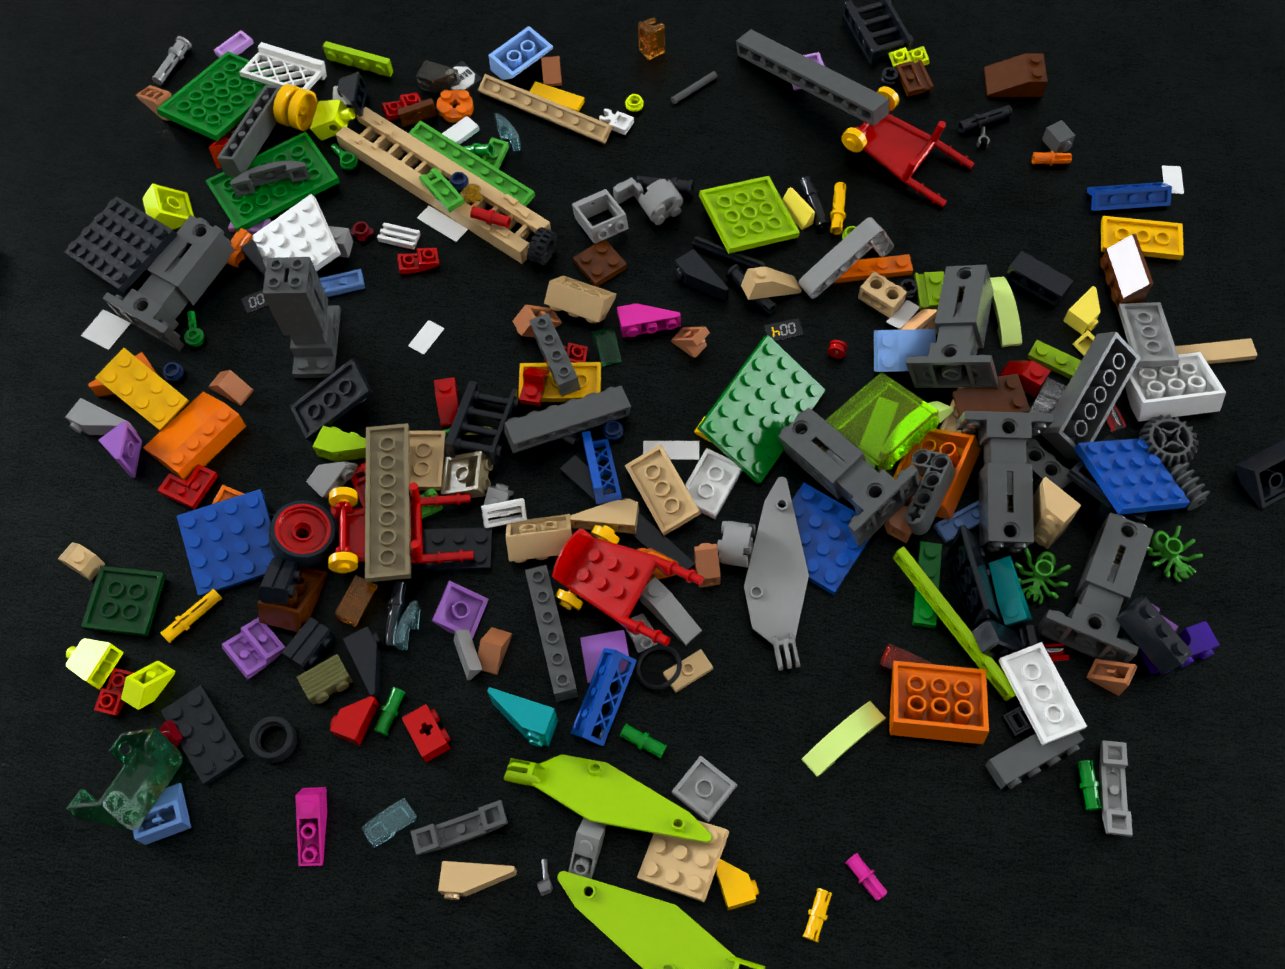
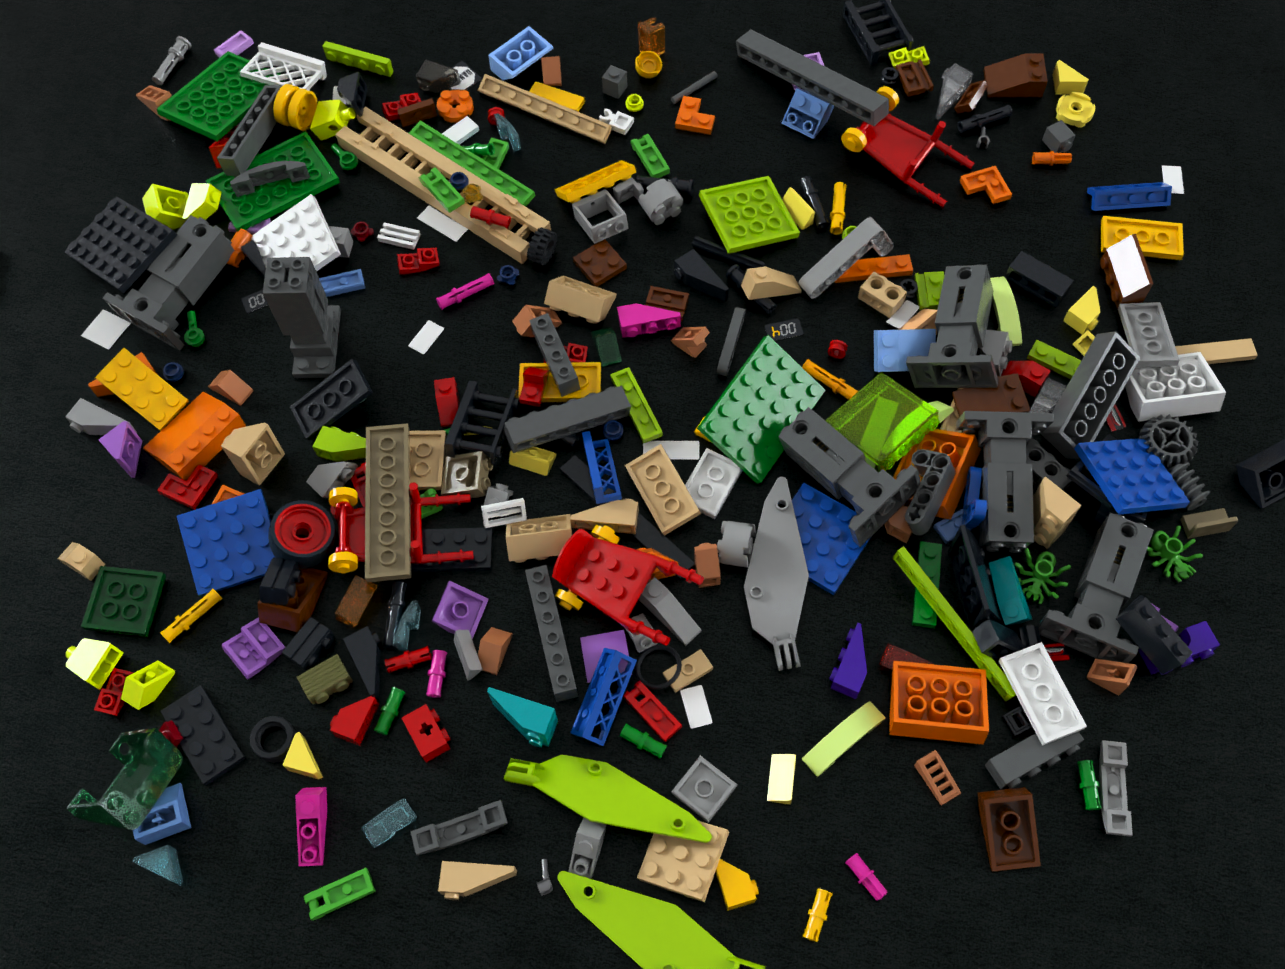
(162, 862): none -> clear light blue slope
(202, 201): none -> neon yellow slope
(253, 451): none -> tan slope
(300, 758): none -> light yellow slope
(339, 893): none -> bright green plate
(408, 659): none -> red pin
(436, 673): none -> dark pink pin
(464, 291): none -> dark pink pin
(491, 117): none -> red bush
(508, 270): none -> dark blue plate
(533, 459): none -> light yellow slope
(591, 183): none -> yellow plate
(614, 81): none -> dark grey brick
(640, 411): none -> lime plate
(648, 64): none -> yellow hair
(650, 156): none -> bright green plate
(652, 711): none -> red plate
(667, 299): none -> reddish brown plate
(691, 120): none -> orange plate
(696, 706): none -> white sticker
(731, 341): none -> dark grey beam
(781, 778): none -> slope
(807, 113): none -> medium blue slope
(837, 385): none -> light orange pin
(853, 668): none -> dark purple slope
(944, 773): none -> nougat slope
(953, 86): none -> clear slope
(971, 97): none -> reddish brown plate
(973, 509): none -> blue beam
(988, 180): none -> orange plate
(998, 345): none -> light grey slope
(1009, 828): none -> reddish brown slope
(1067, 79): none -> light yellow slope
(1073, 117): none -> light yellow plate
(1207, 523): none -> dark tan panel

